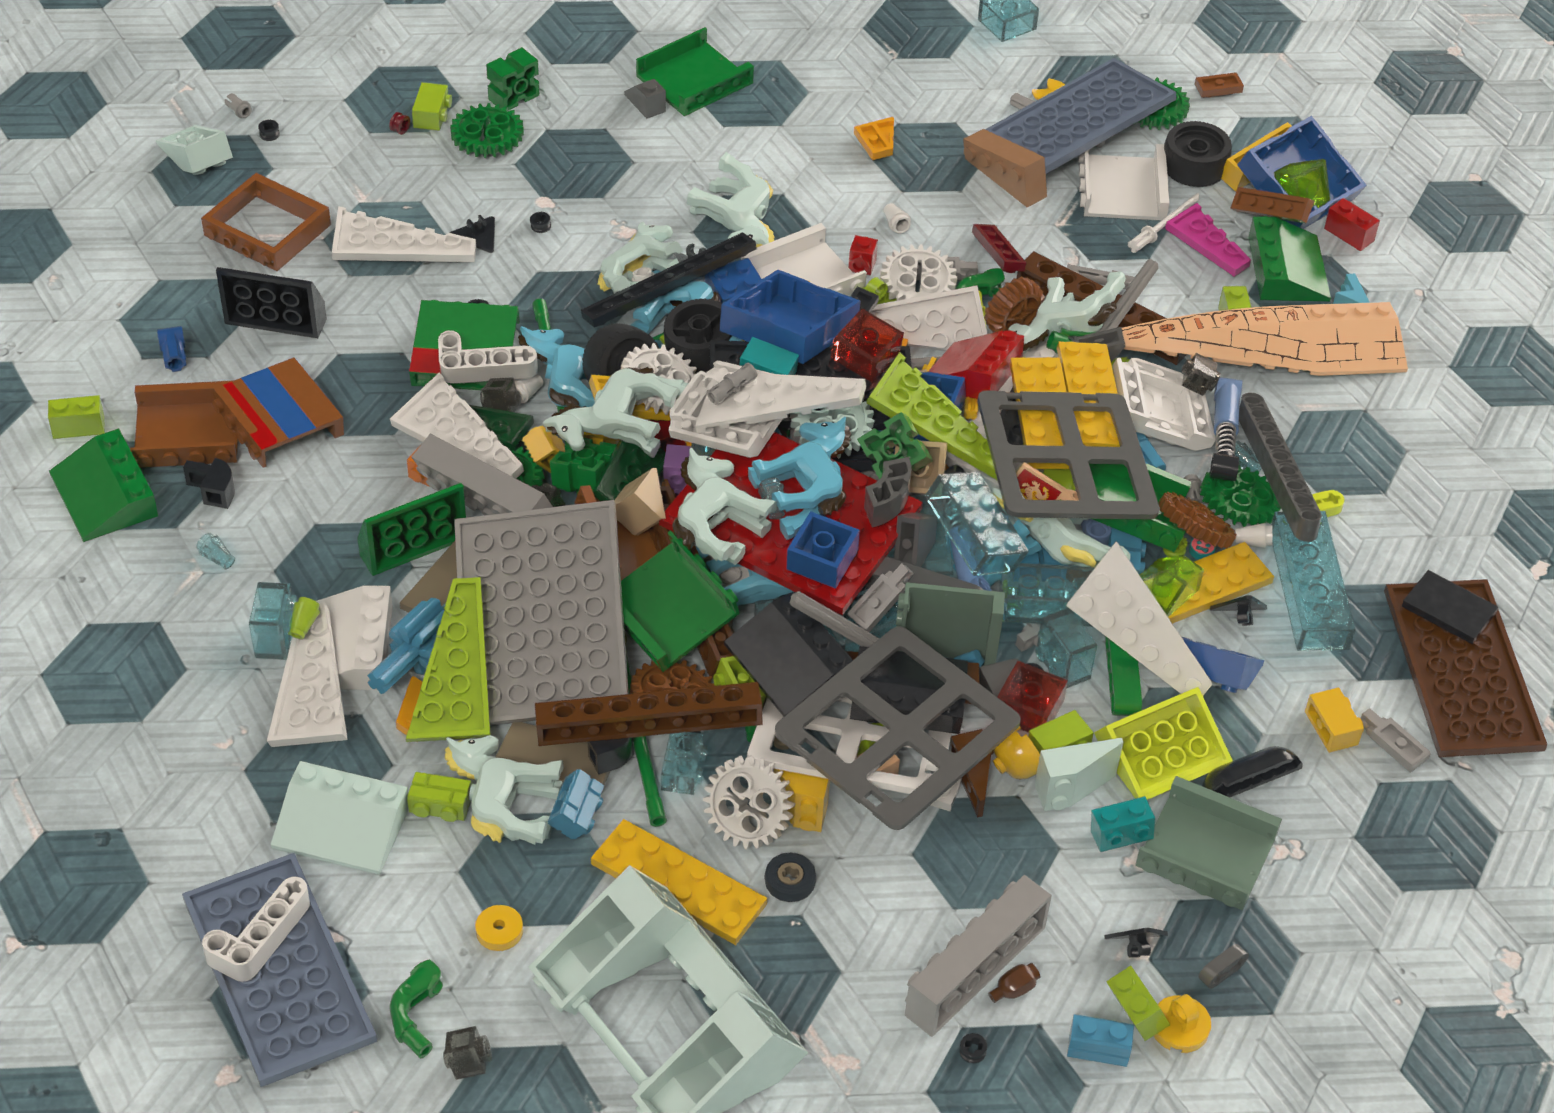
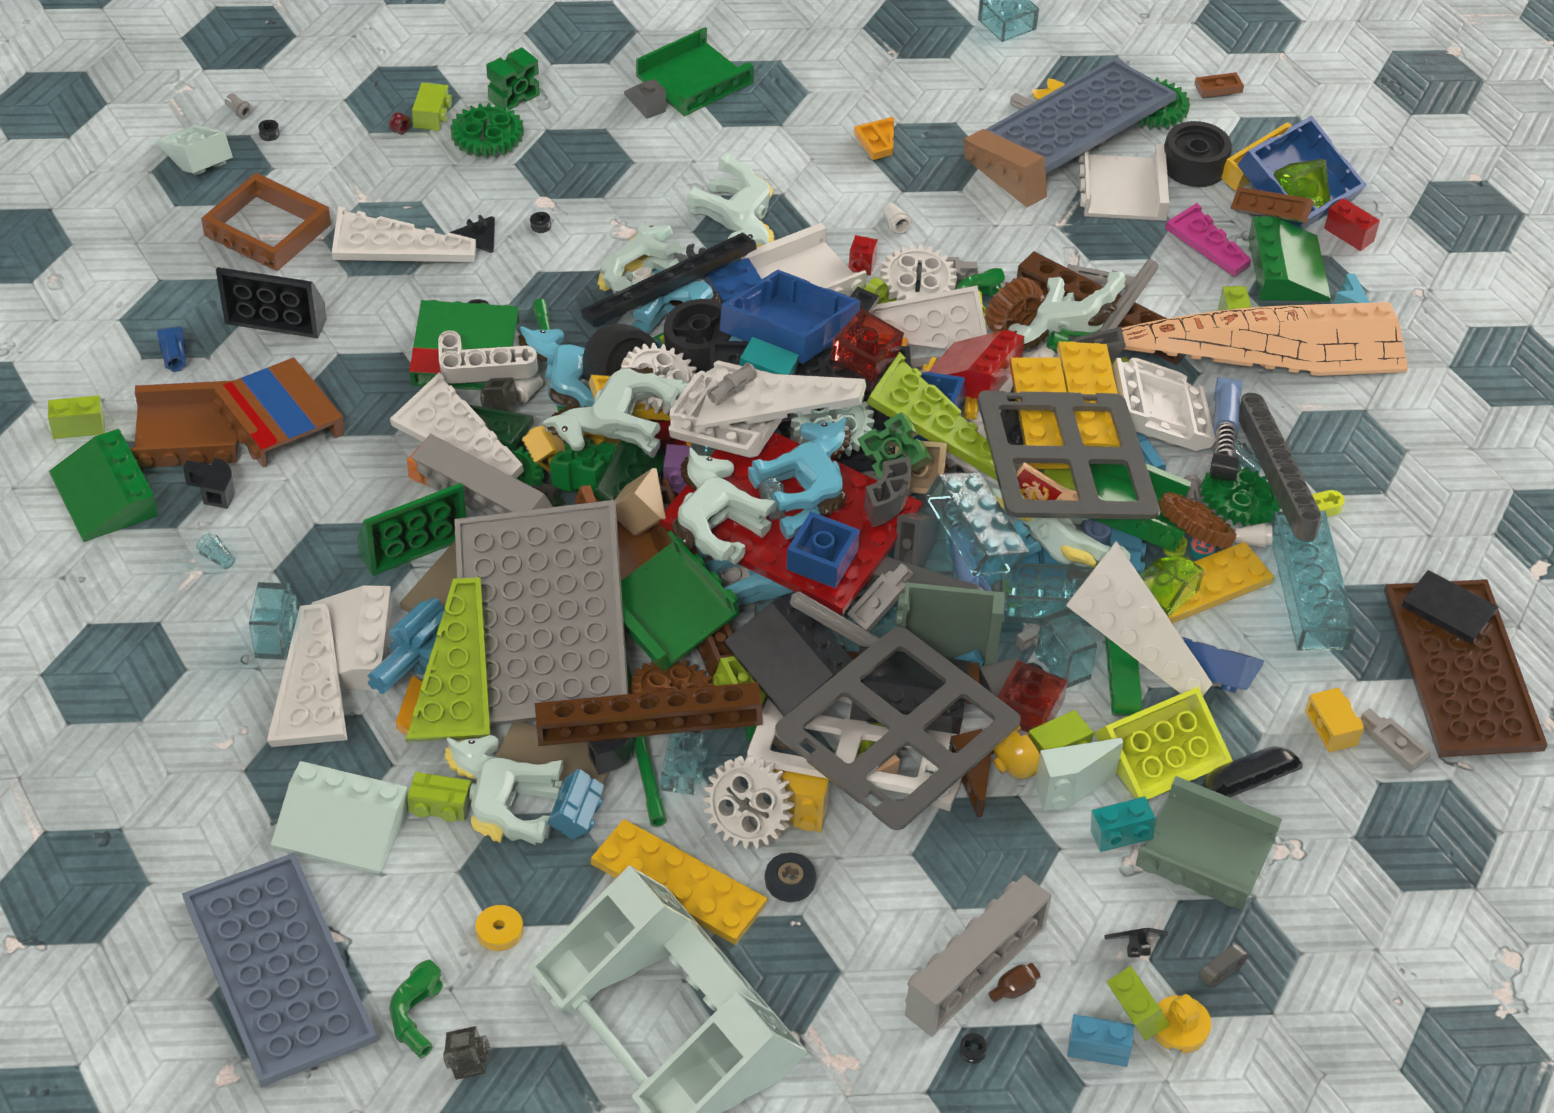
(288, 903): white beam -> none
(303, 616): lime cone -> none
(999, 248): dark red plate -> none
(1149, 234): white piece -> none
(1200, 374): clear smoke brick -> none
(1244, 606): black piece -> none

